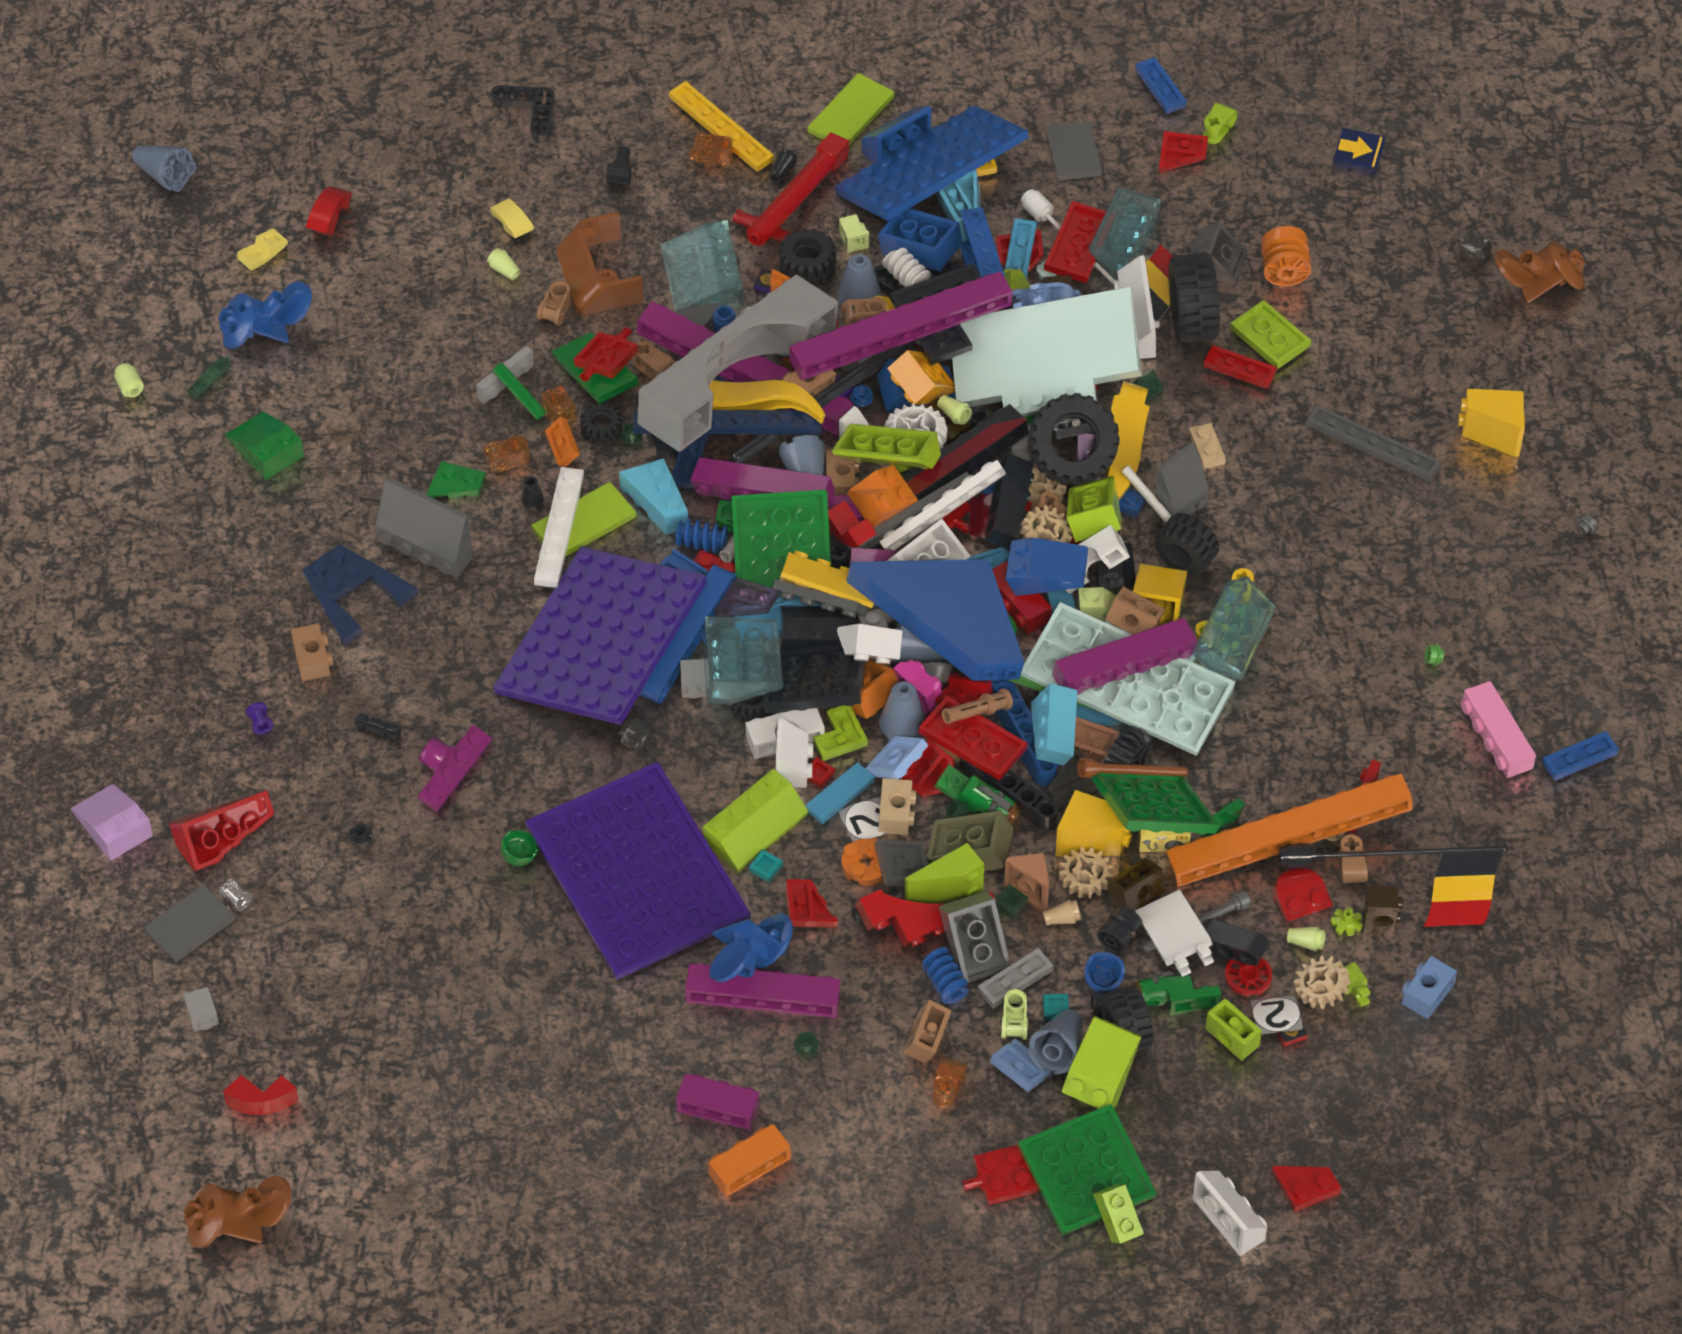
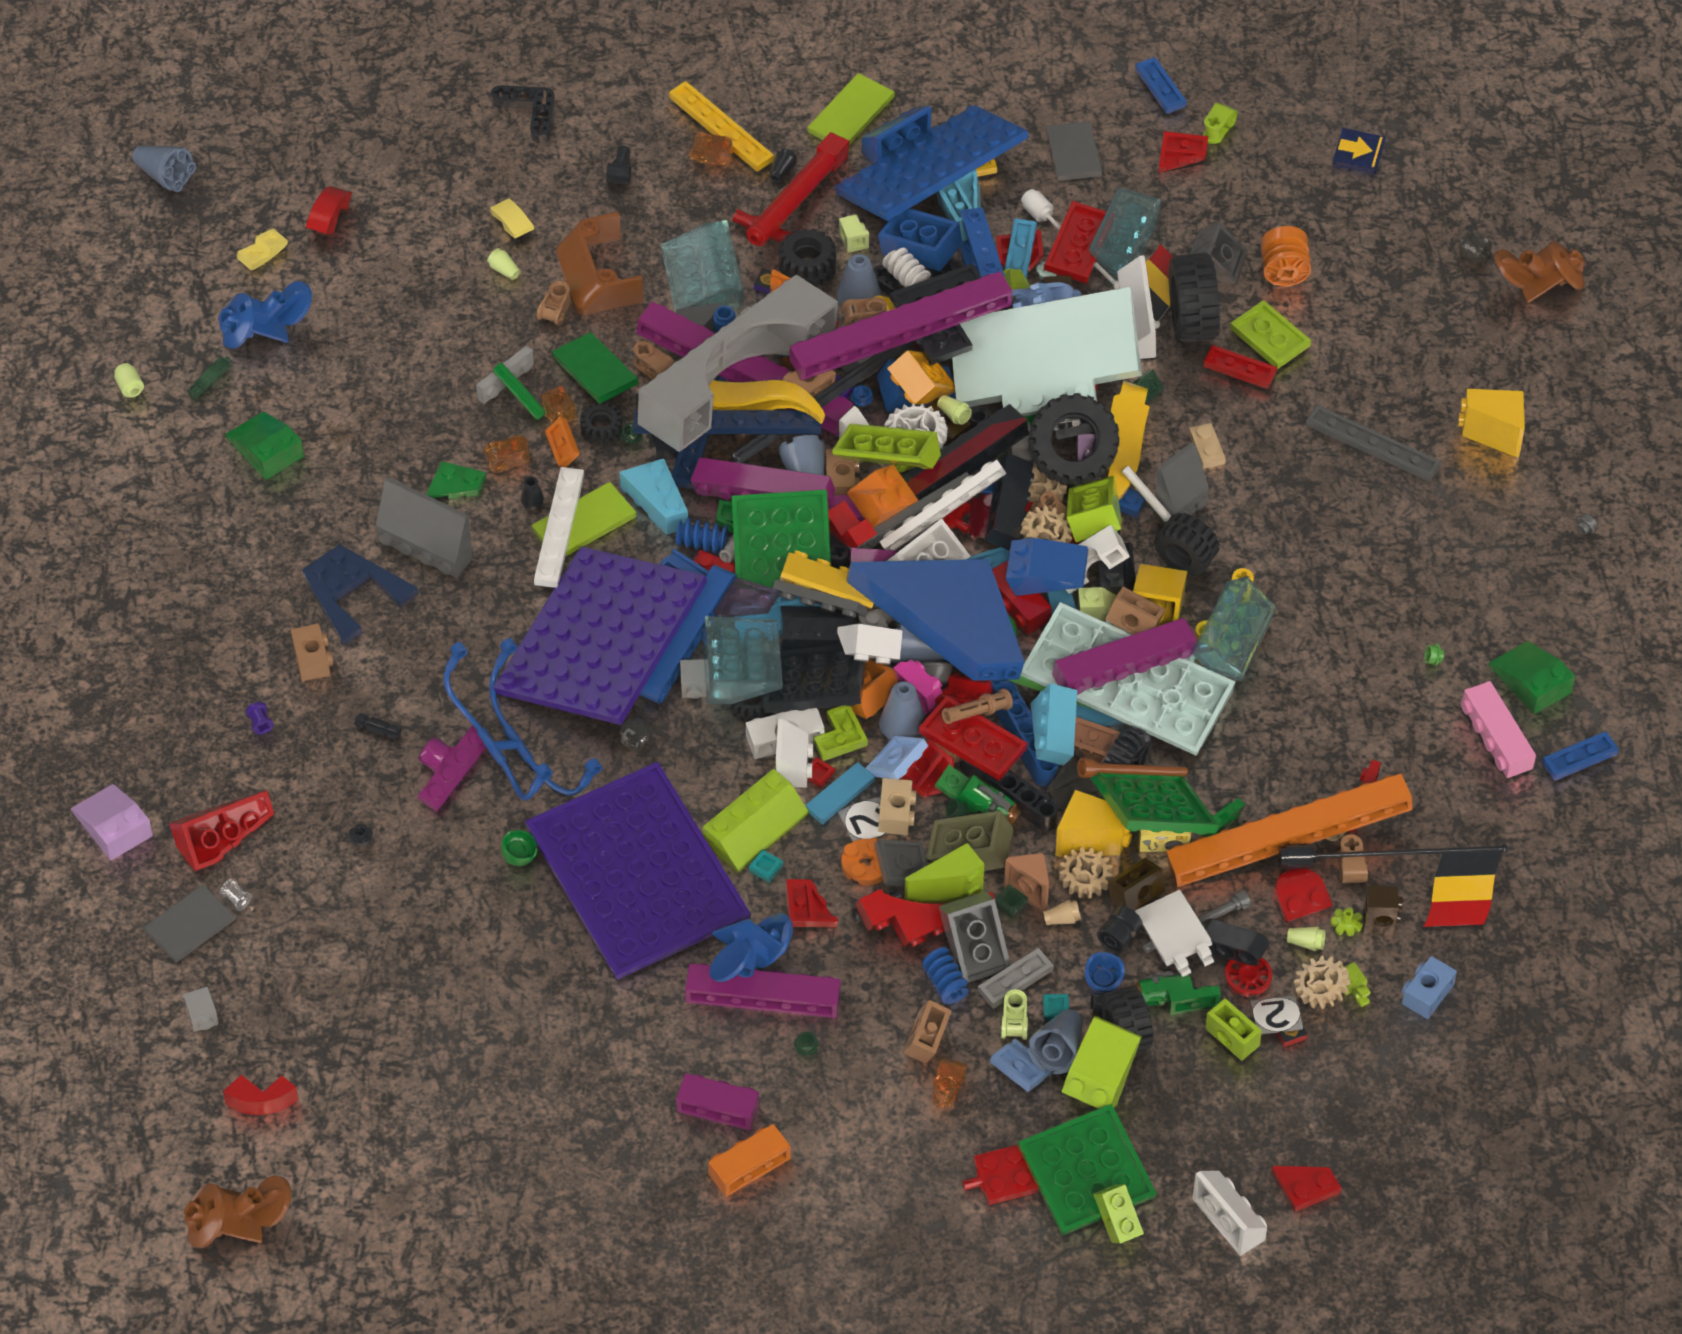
(542, 771): none -> blue bar
(606, 354): red plate -> none
(1534, 676): none -> green slope

